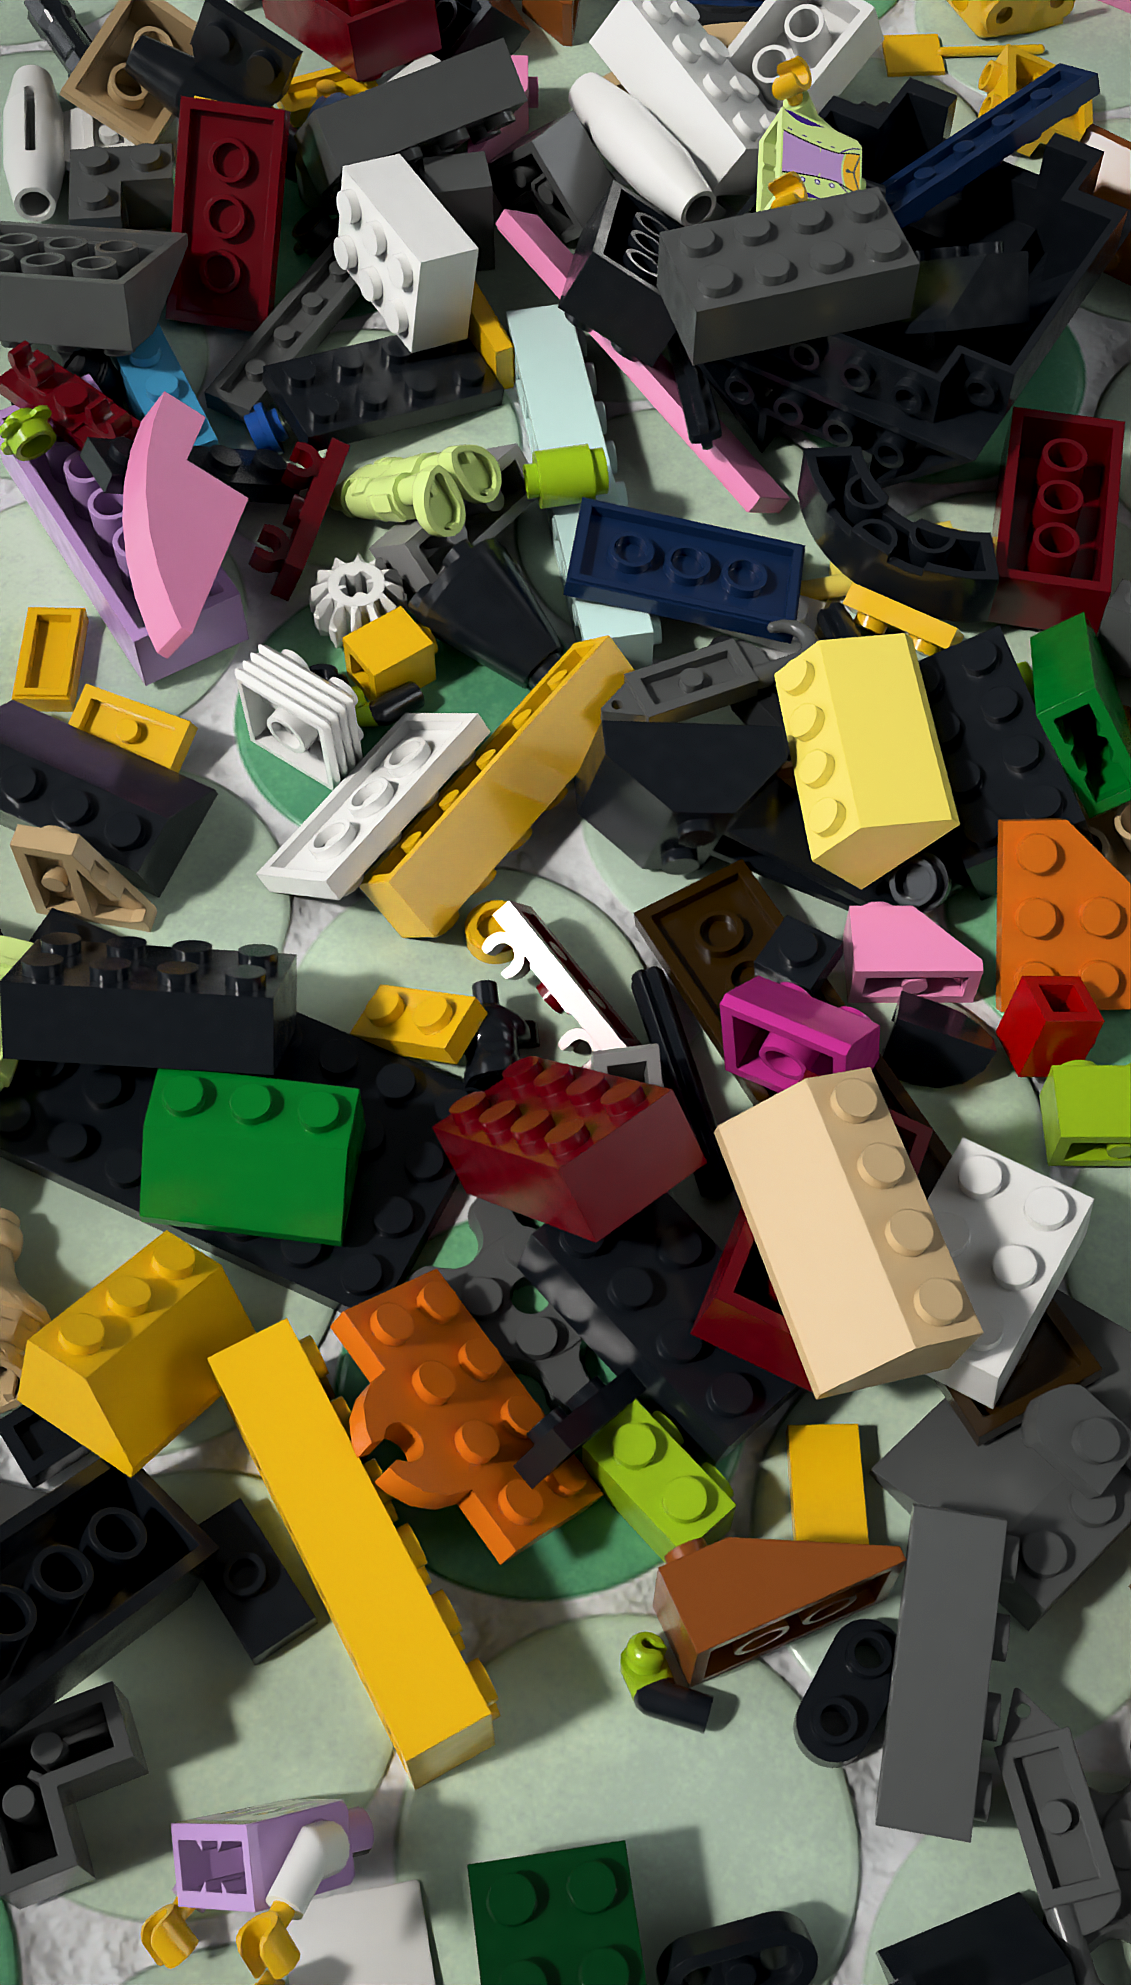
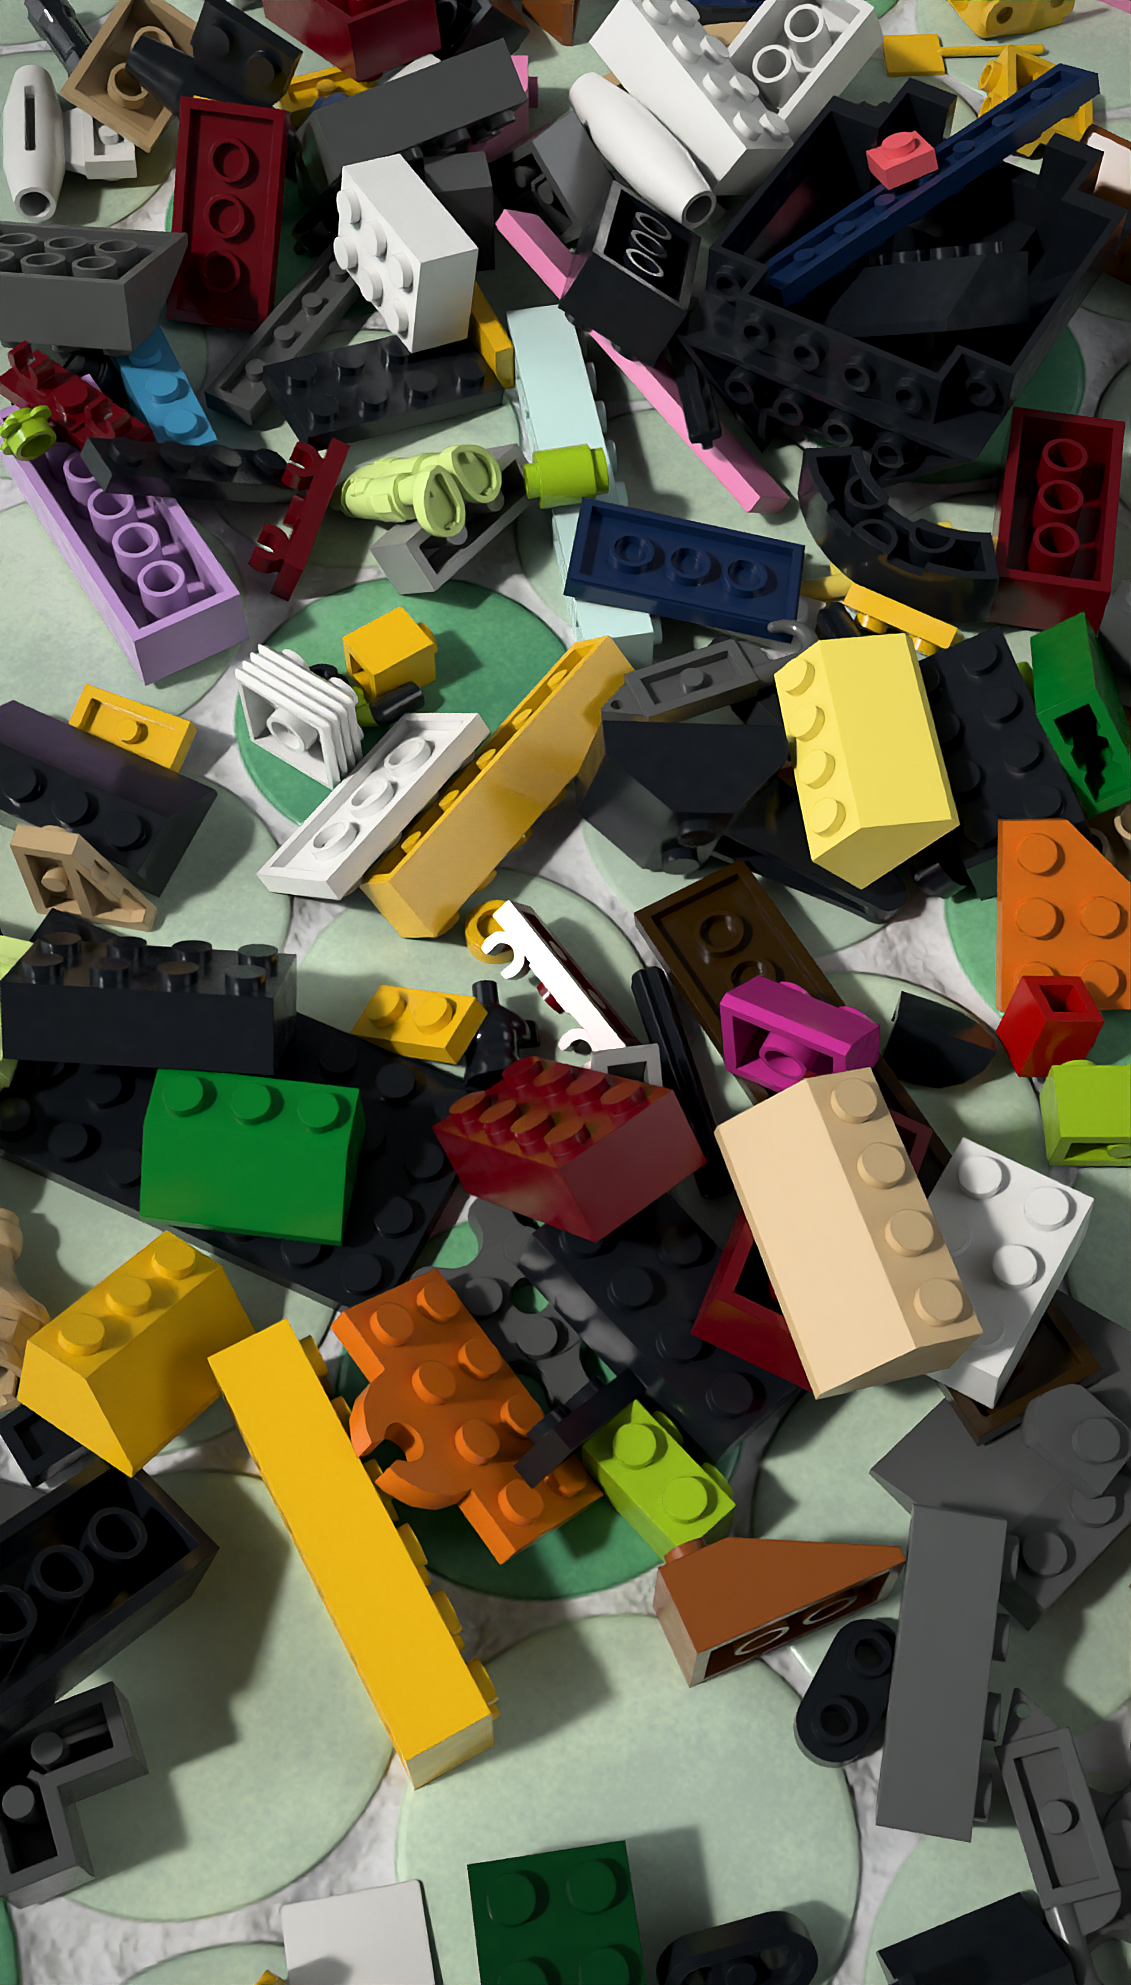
(51, 658): yellow tile -> none
(122, 186): dark grey brick -> none
(174, 523): bright pink slope -> none
(253, 1584): black plate -> none
(257, 1862): torso -> none
(266, 428): blue plate -> none
(354, 596): white gear -> none
(489, 613): black cone -> none
(654, 1686): arm -> none
(786, 275): dark grey brick -> none
(799, 955): black plate -> none
(801, 152): torso -> none
(826, 1483): yellow tile -> none
(901, 159): none -> coral plate
(905, 951): bright pink slope -> none
(921, 881): black plate -> none

